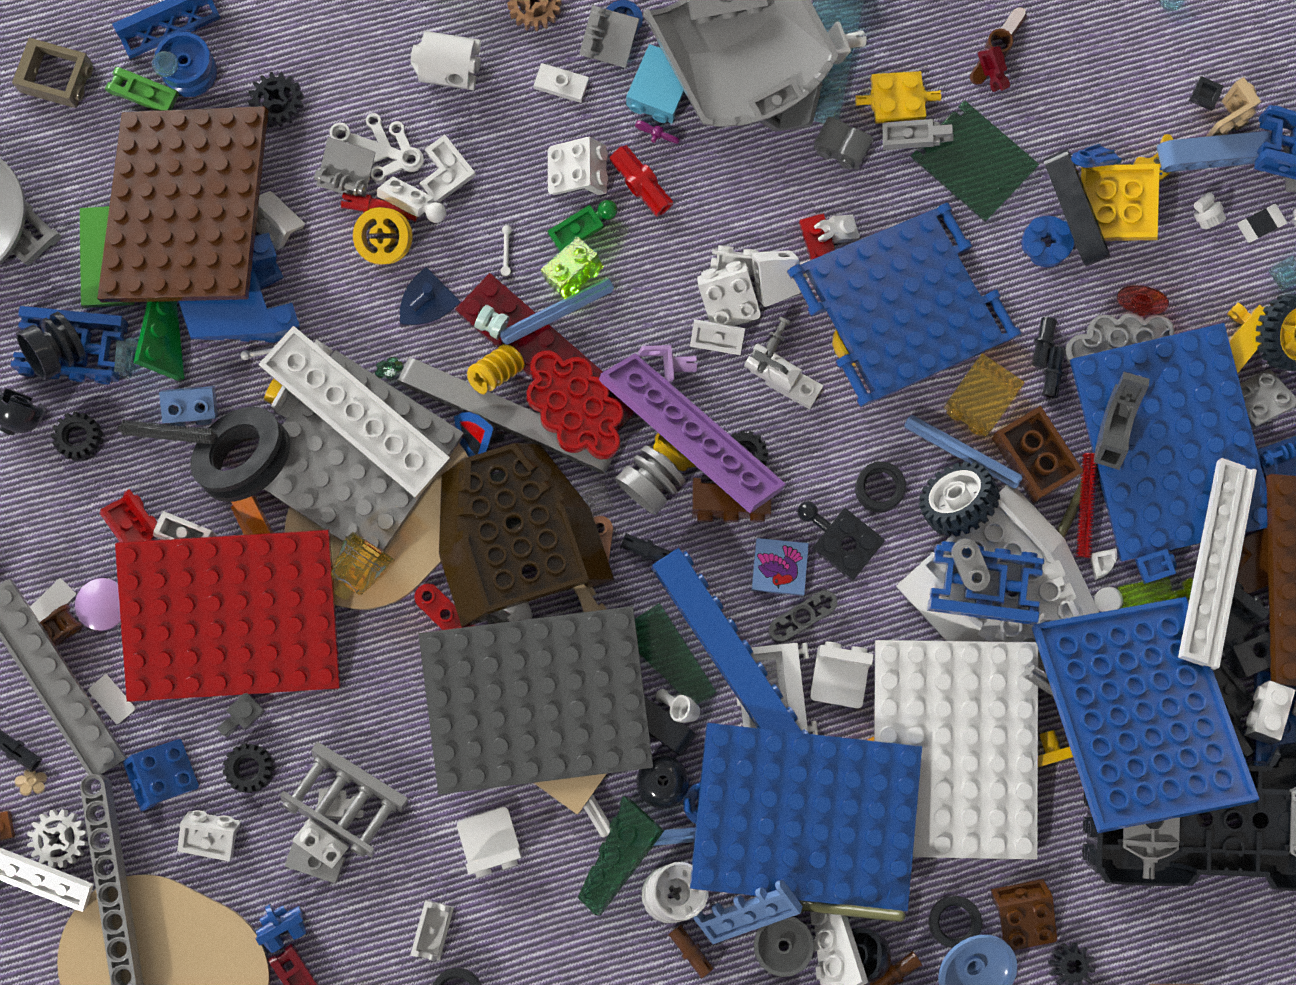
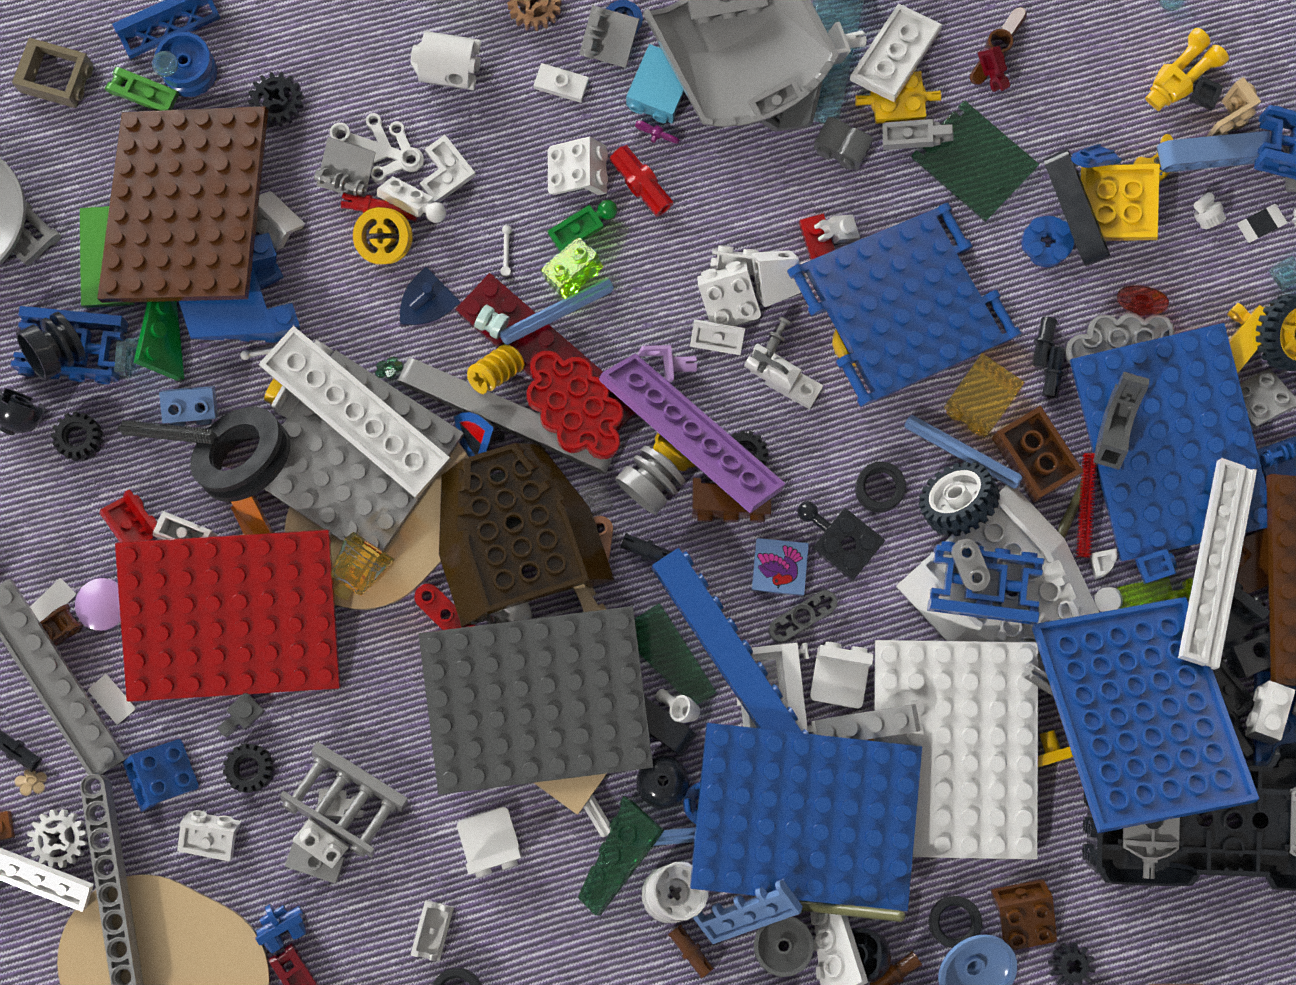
(871, 724): none -> light grey plate
(895, 52): none -> white tile
(1172, 83): none -> yellow piece

